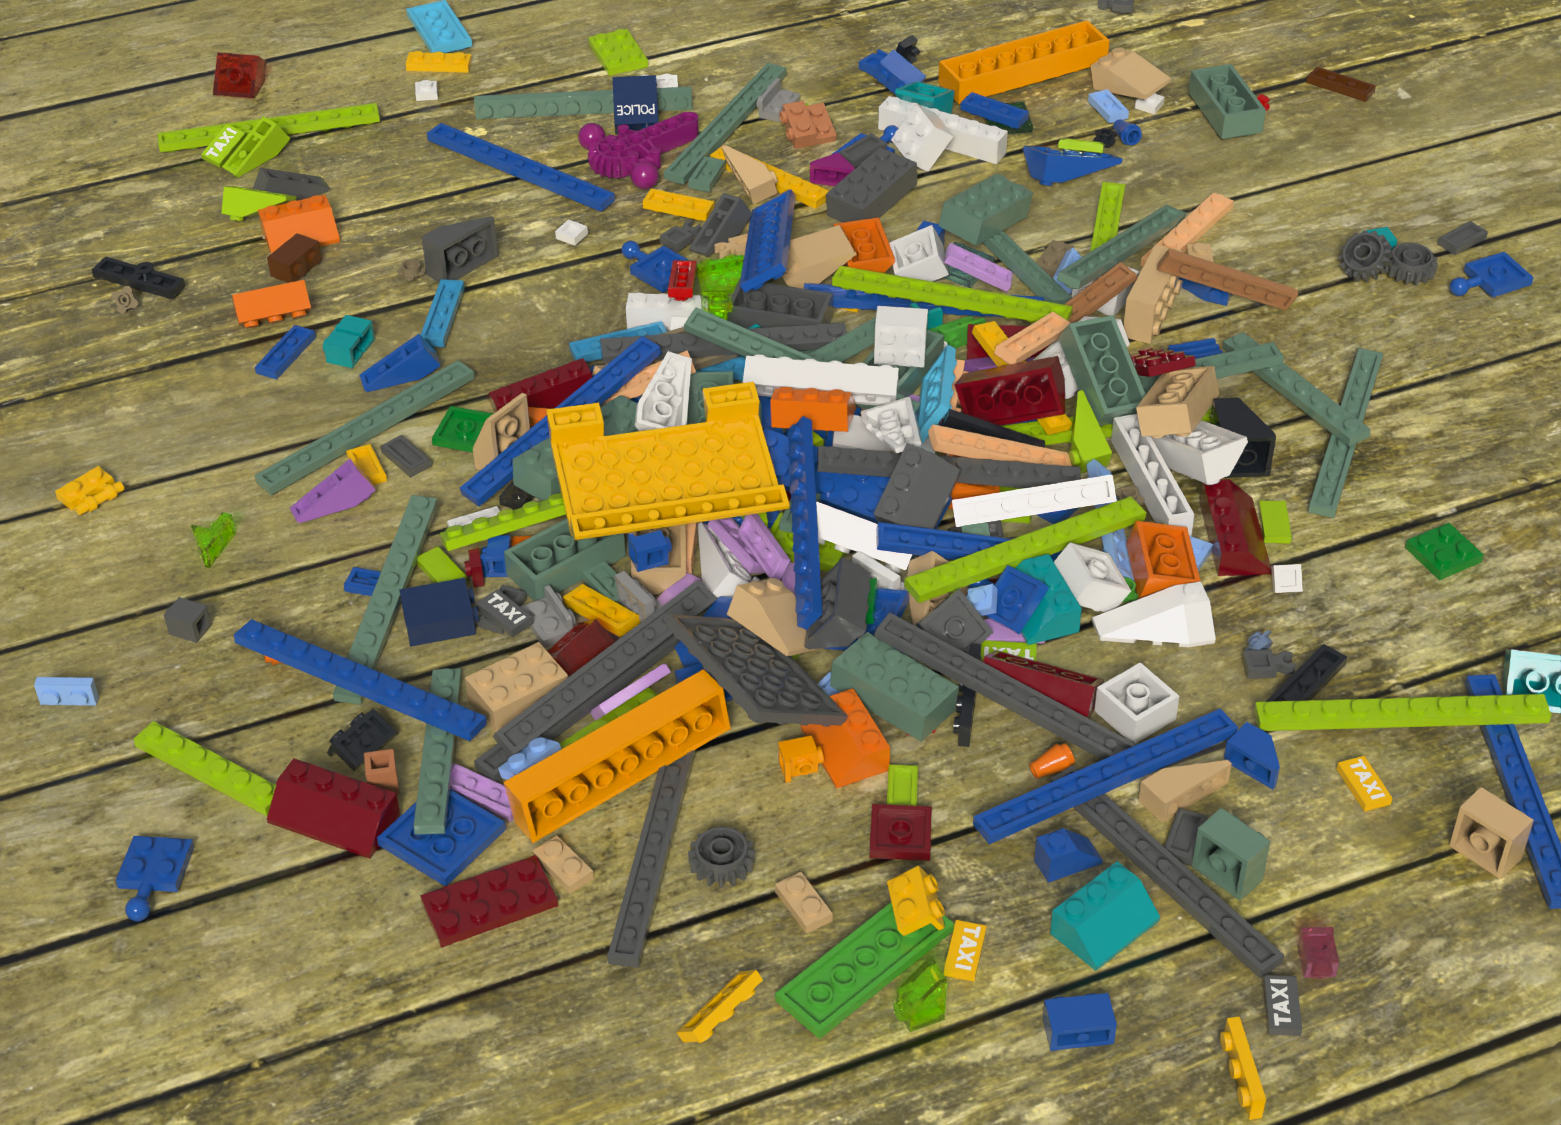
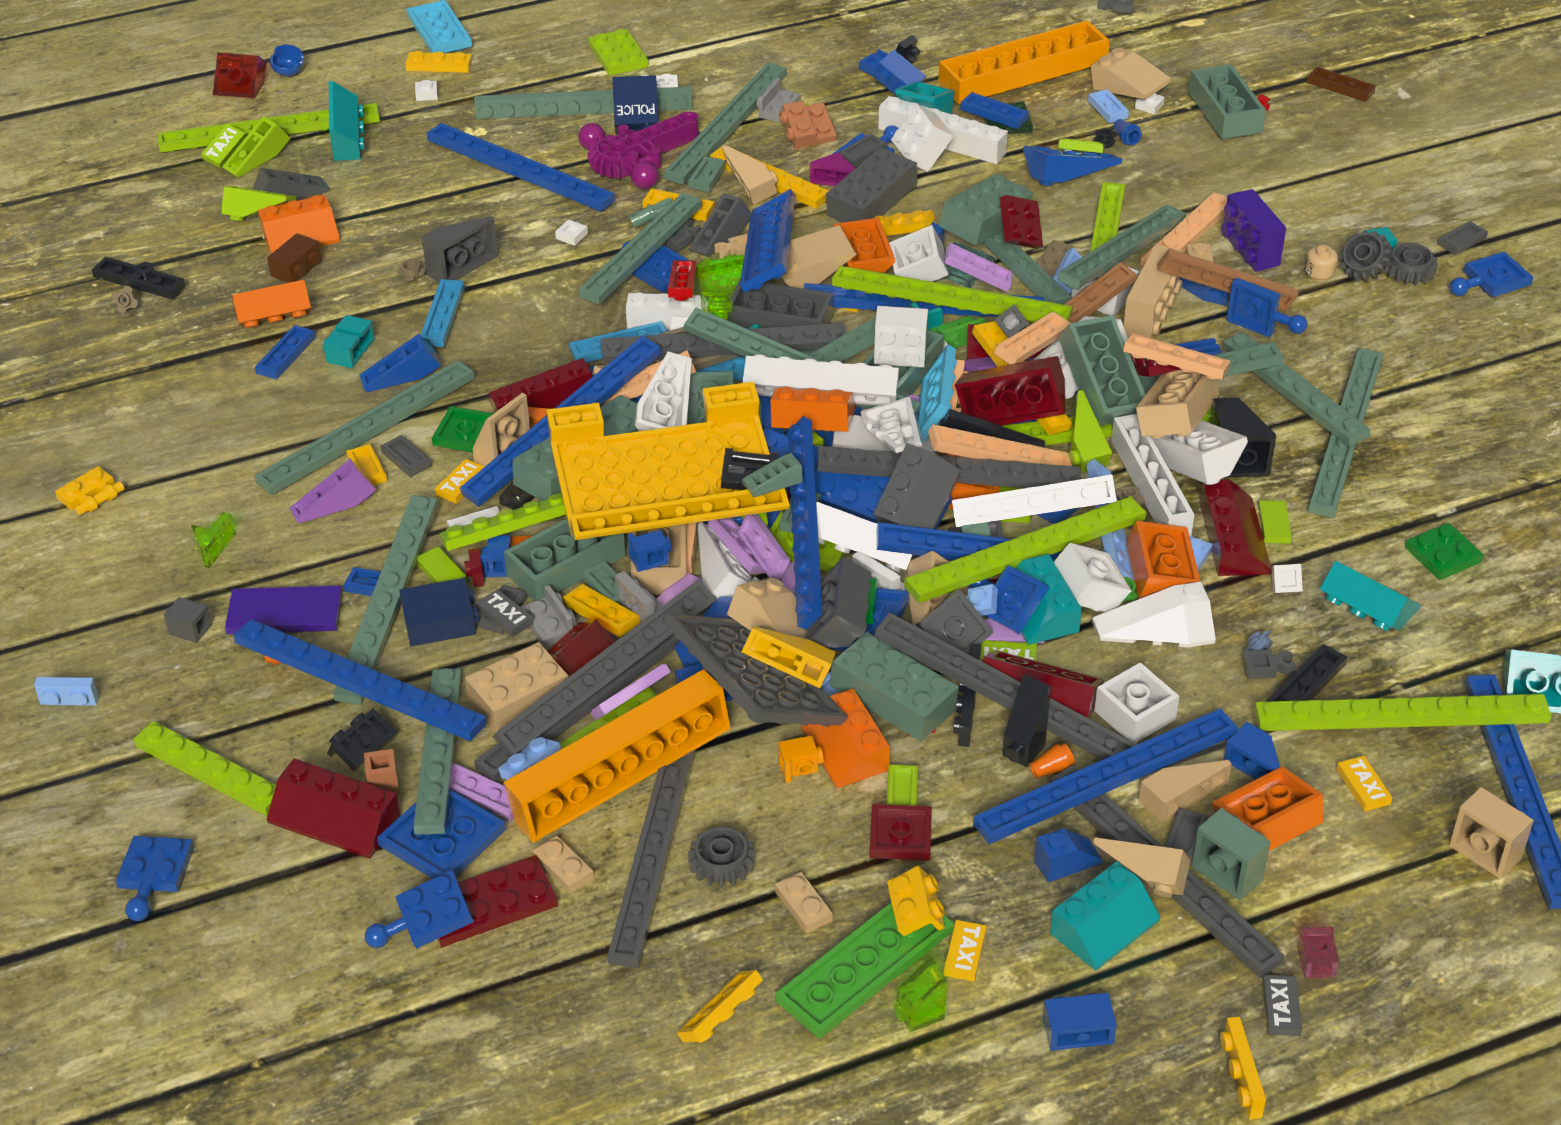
(286, 60): none -> blue hair
(286, 608): none -> dark purple tile
(345, 123): none -> teal slope
(427, 913): none -> blue plate
(450, 486): none -> yellow tile
(640, 248): none -> sand green plate
(649, 213): none -> sand green axle
(741, 464): none -> black plate
(775, 476): none -> sand green slope
(790, 654): none -> yellow slope
(906, 223): none -> yellow plate
(1012, 321): none -> dark grey brick
(1021, 221): none -> dark red plate
(1028, 722): none -> black slope
(1157, 867): none -> tan slope
(1174, 355): none -> light nougat plate
(1253, 230): none -> dark purple brick
(1258, 310): none -> blue plate
(1275, 806): none -> orange slope
(1321, 263): none -> tan head
(1368, 597): none -> teal slope

